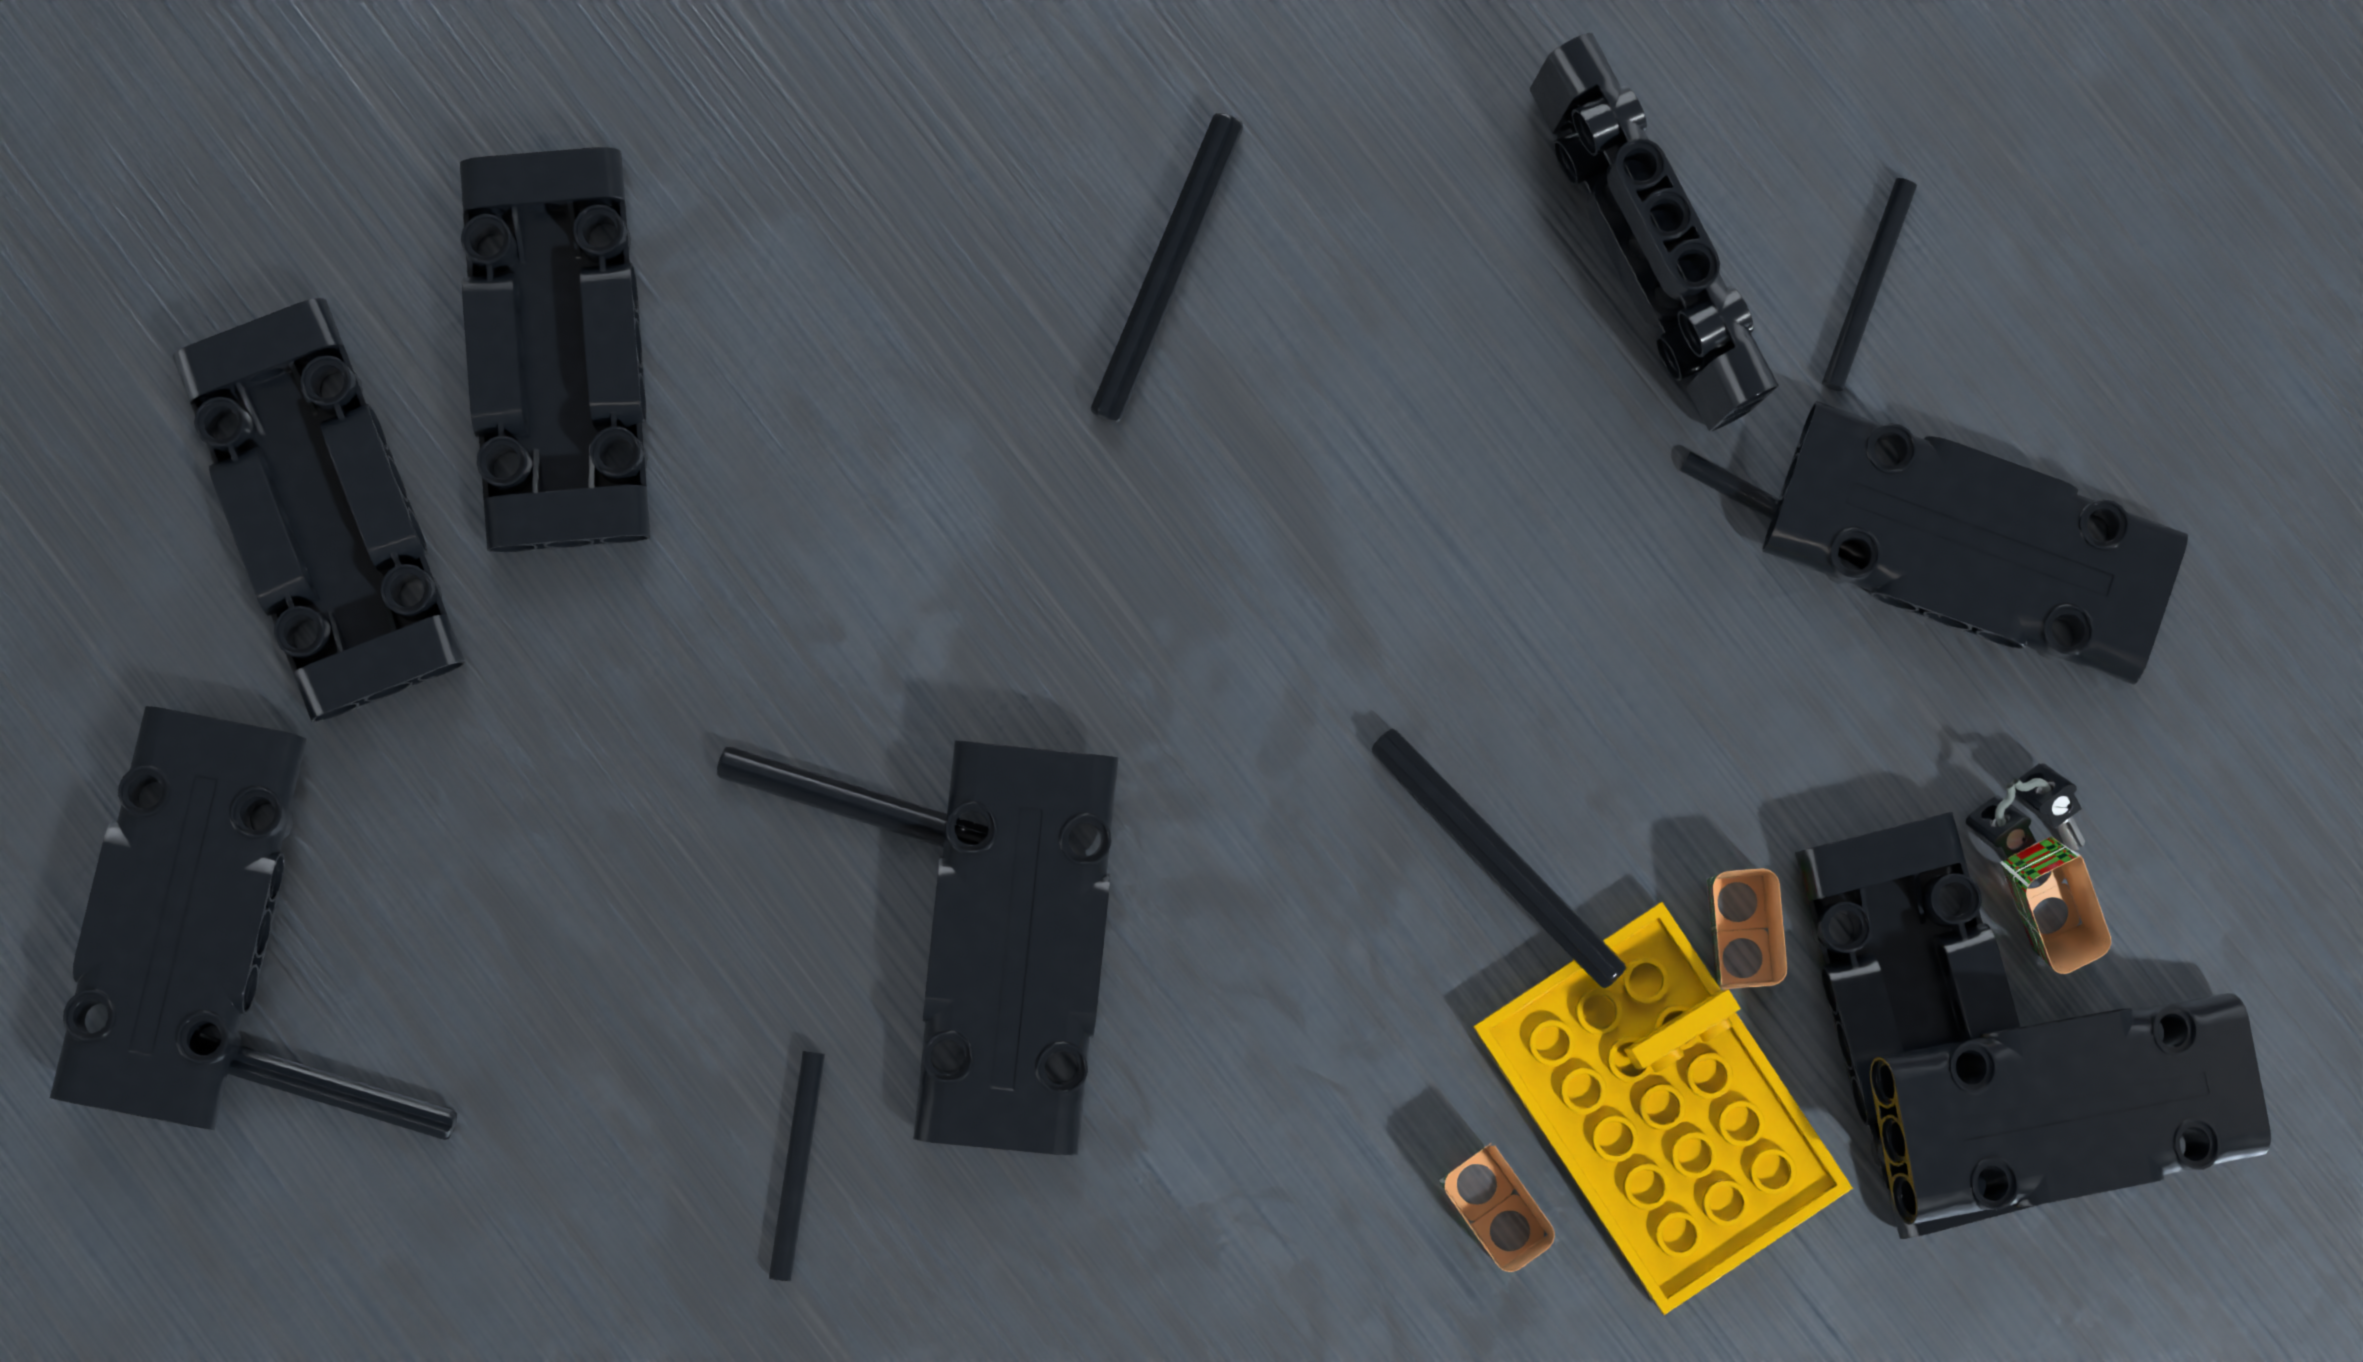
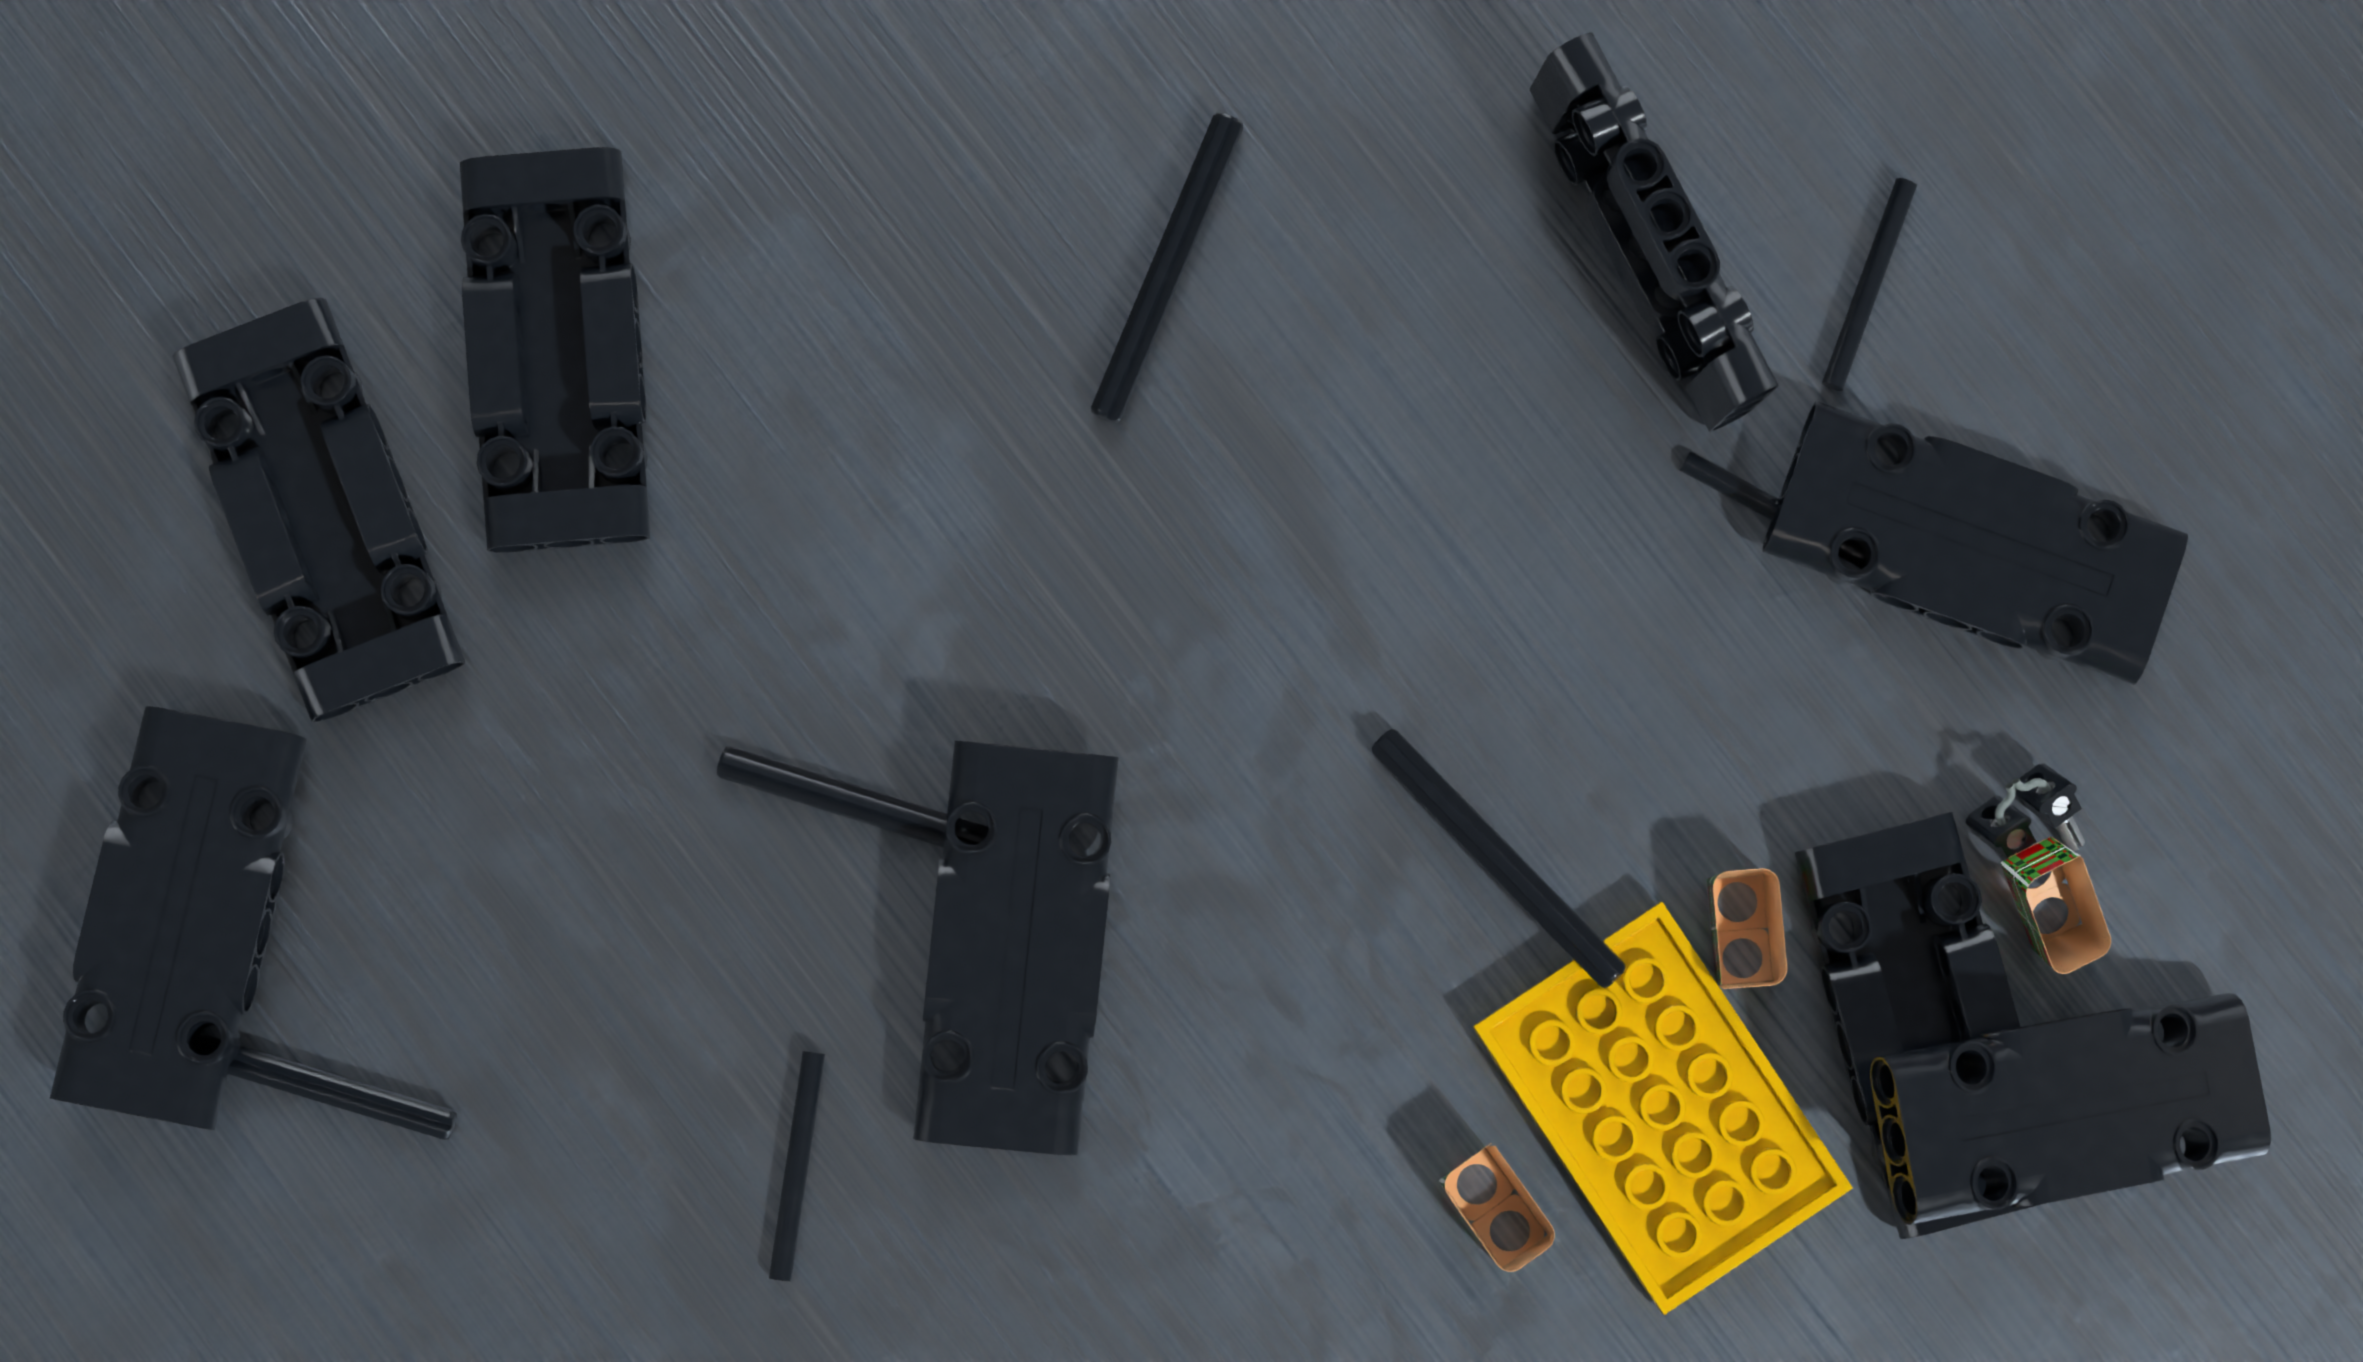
(1704, 1019): yellow plate -> none

